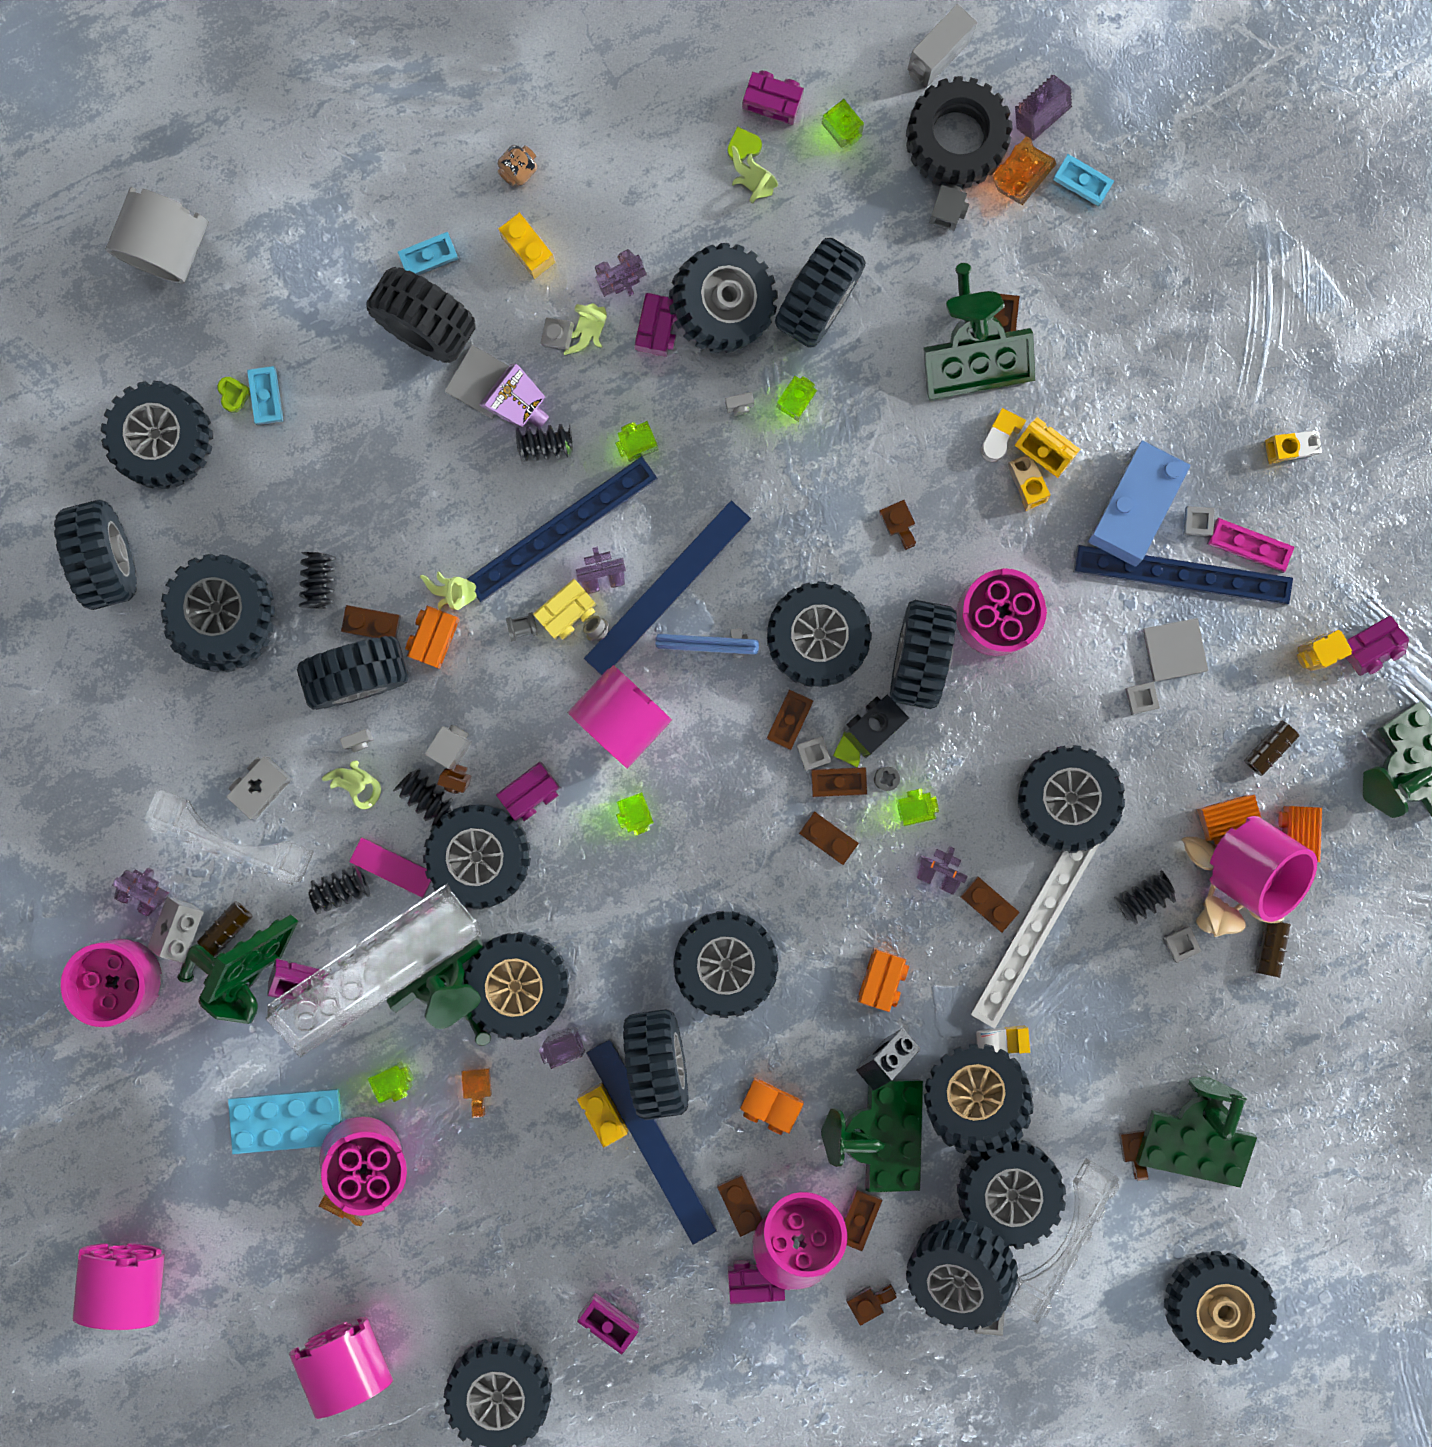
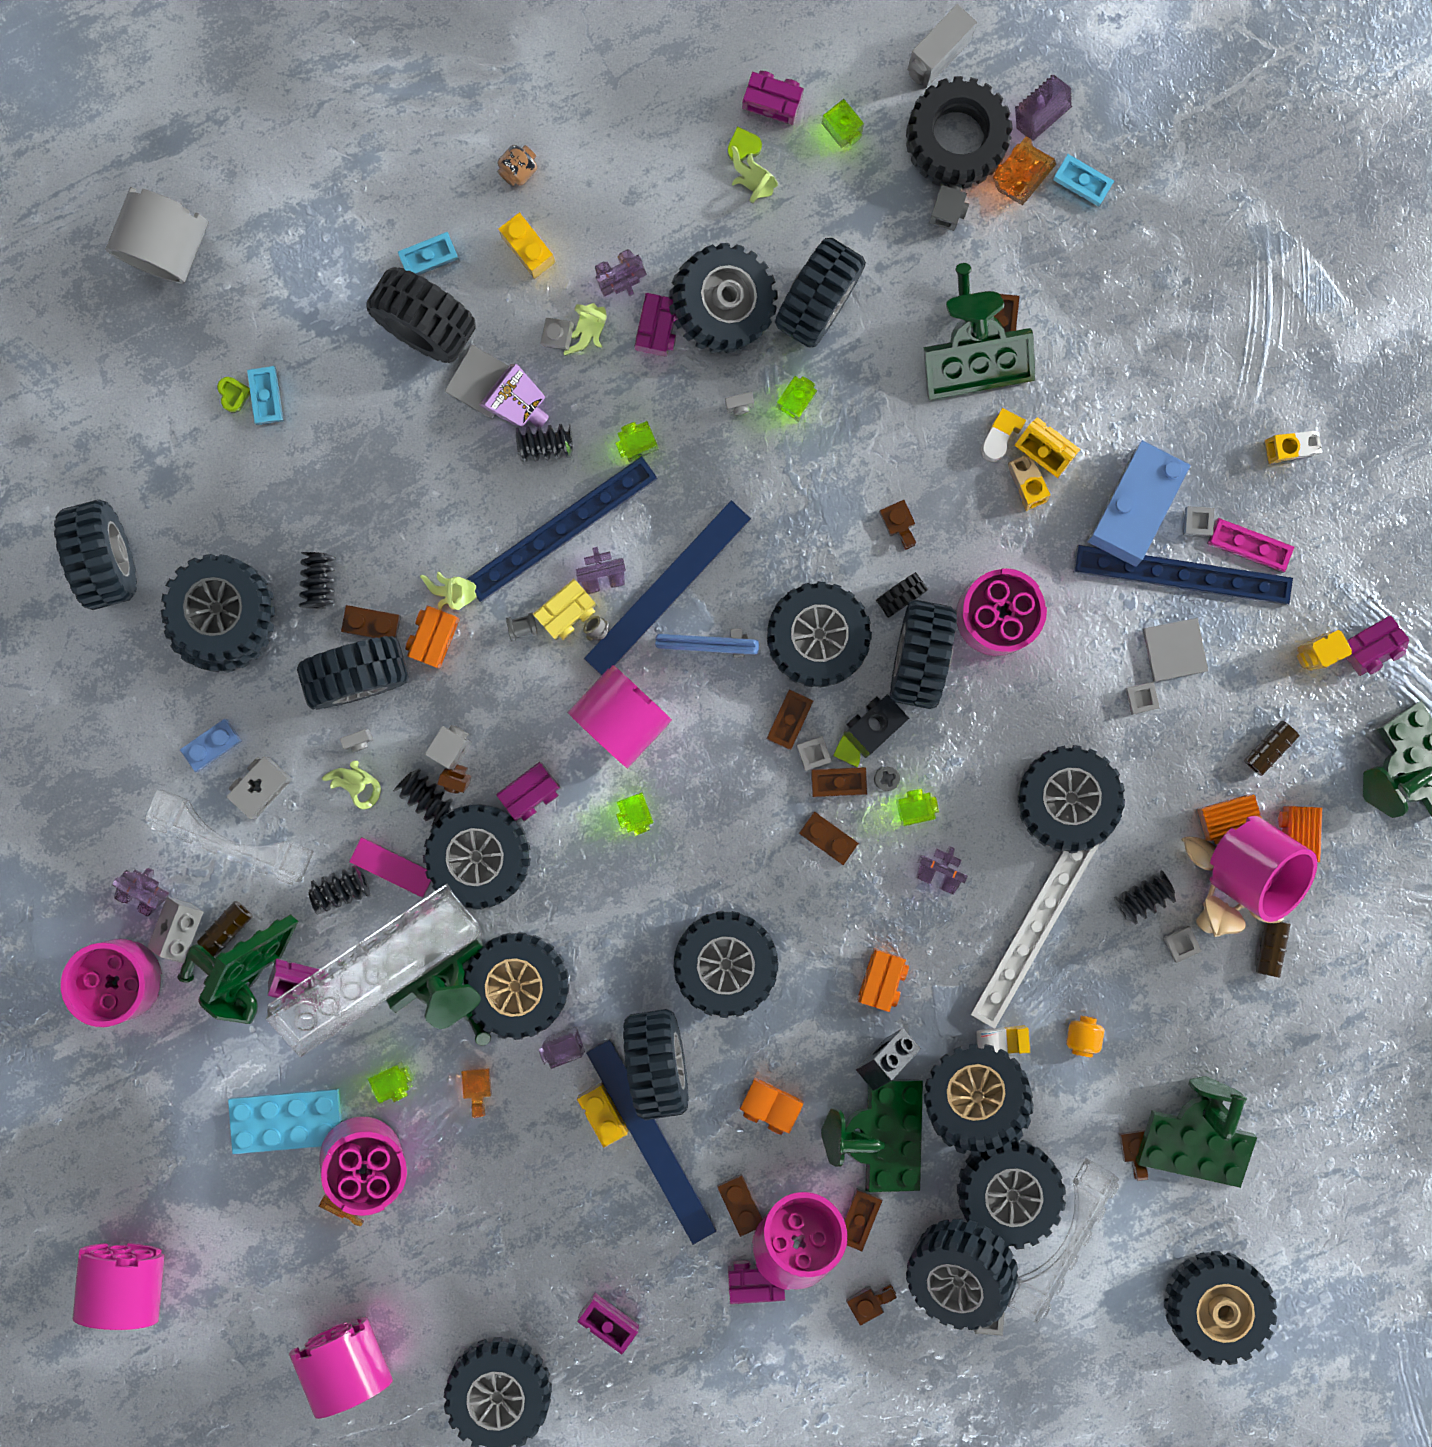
(156, 435): black wheel -> none
(210, 745): none -> medium blue plate
(901, 594): none -> black tyre
(989, 904): reddish brown plate -> none
(1085, 1036): none -> light orange head

